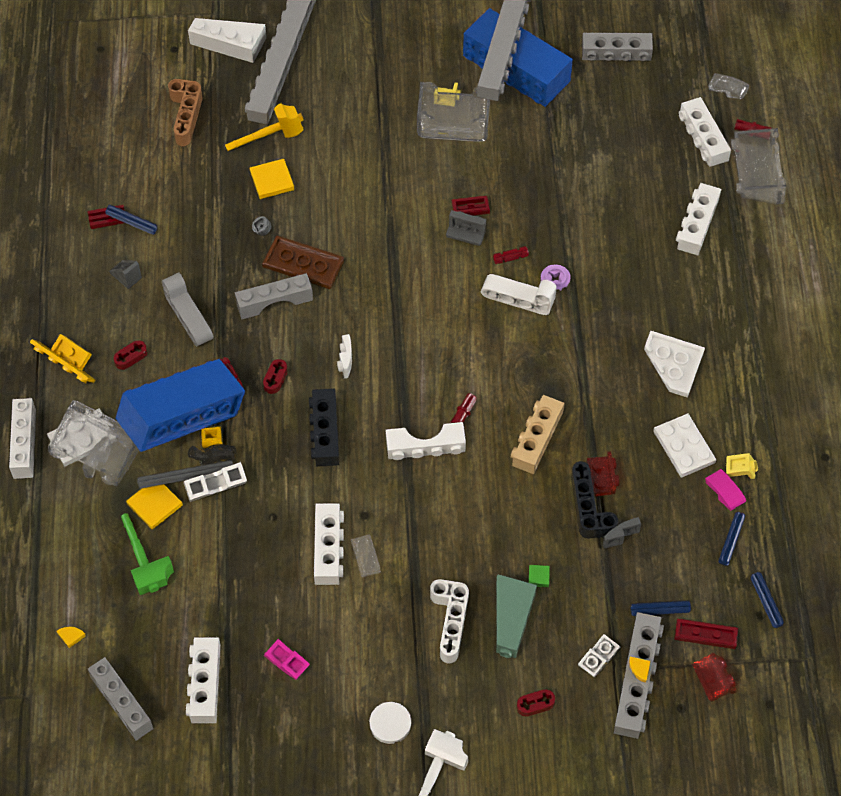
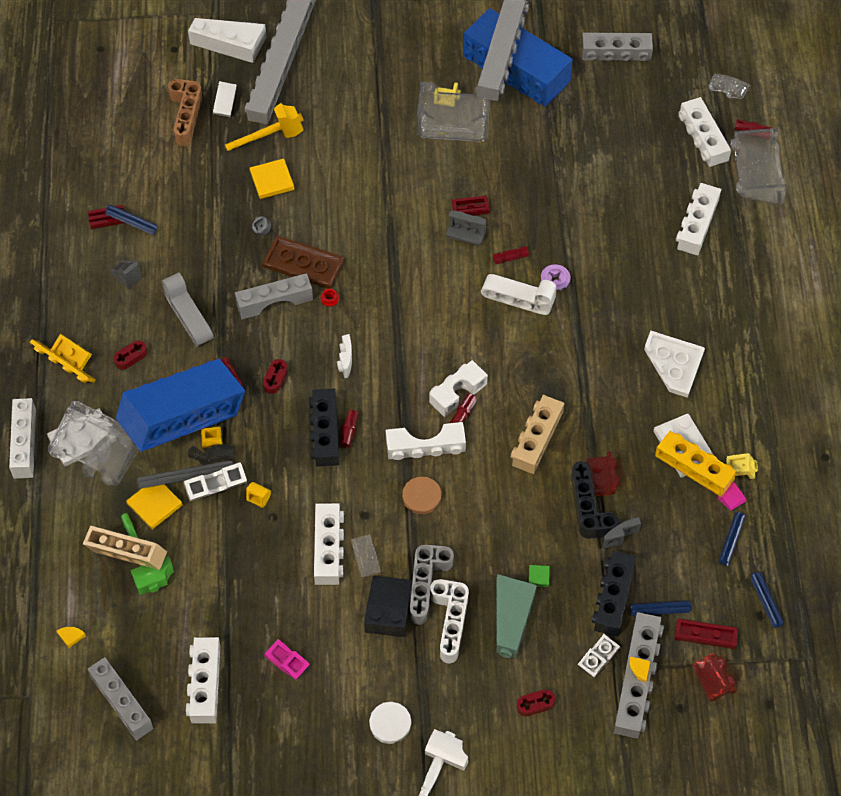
(125, 547): none -> tan brick
(224, 99): none -> white slope
(257, 494): none -> yellow brick
(329, 293): none -> red plate
(348, 428): none -> dark red axle
(388, 606): none -> black slope
(421, 495): none -> medium nougat tile
(423, 584): none -> light grey beam
(468, 377): none -> white arch
(610, 622): none -> black brick
(700, 472): none -> yellow brick

